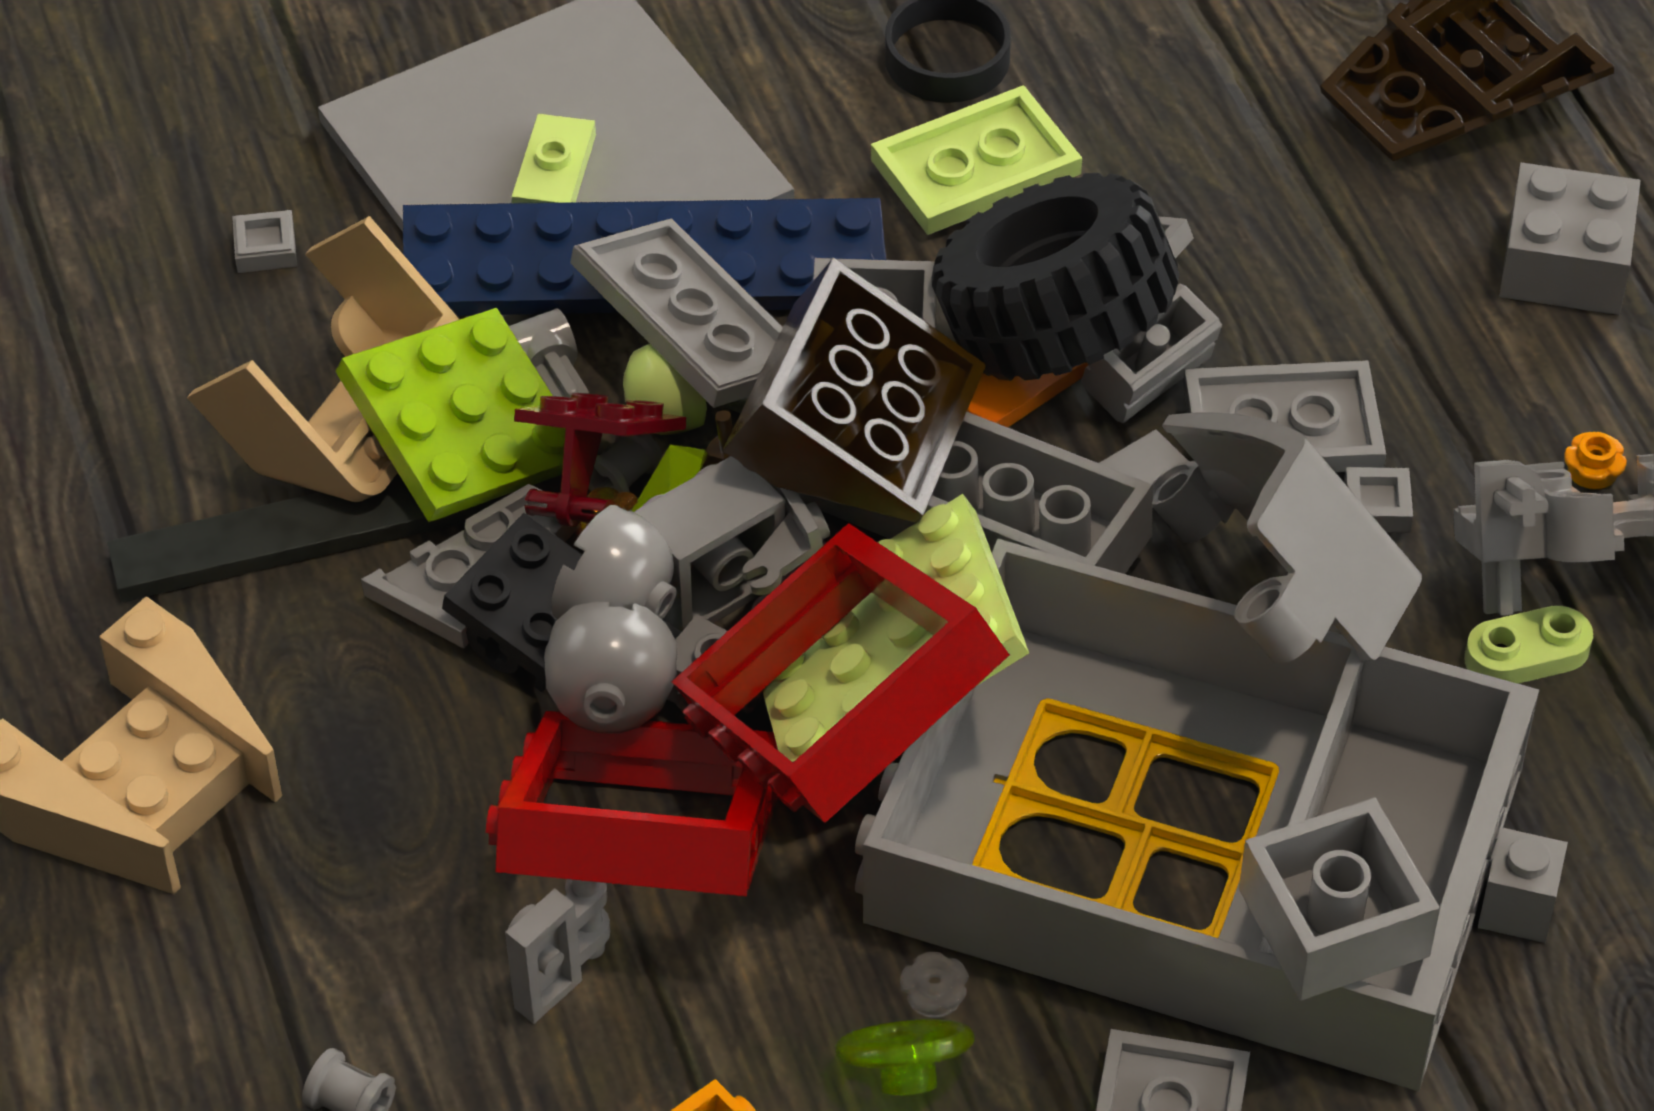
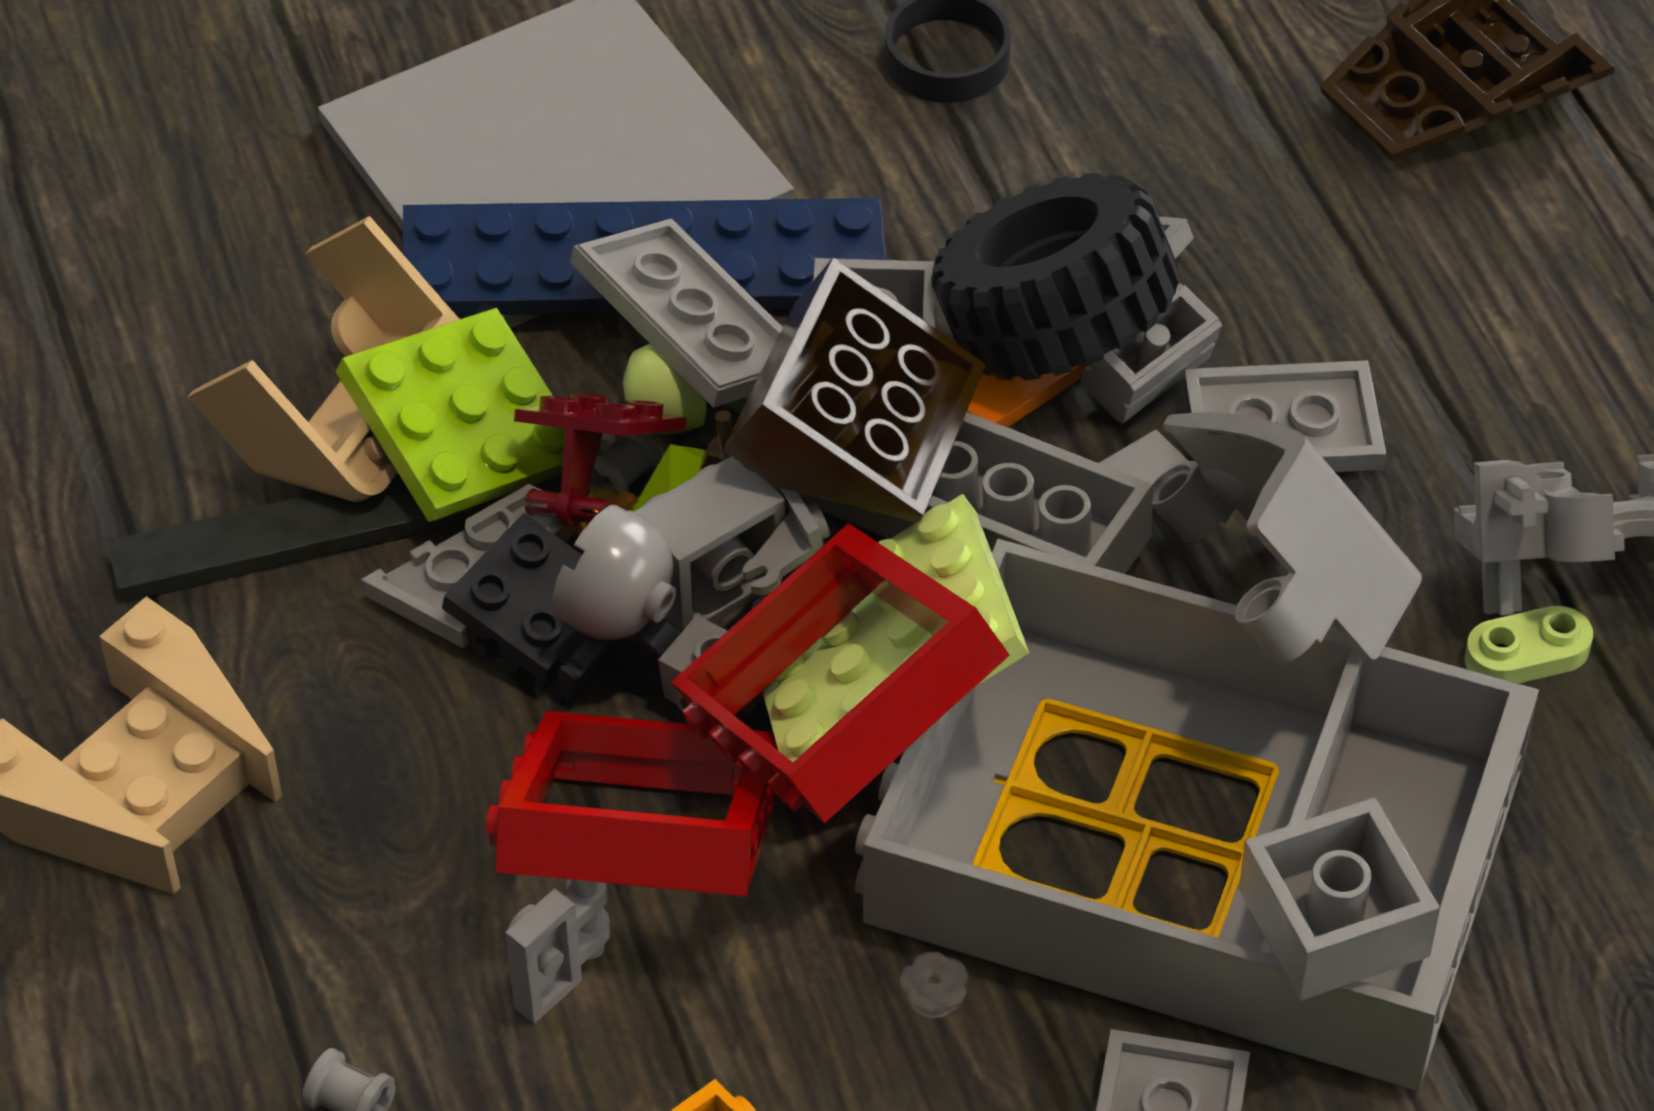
(264, 241): light grey tile -> none
(552, 351): light grey axle -> none
(554, 160): yellowish green plate -> none
(610, 666): light grey cylinder -> none
(905, 1051): clear neon green piece -> none
(974, 158): yellowish green plate -> none
(1384, 495): light grey plate -> none
(1522, 885): light grey brick -> none
(1570, 238): light grey brick -> none
(1595, 460): light orange plate -> none

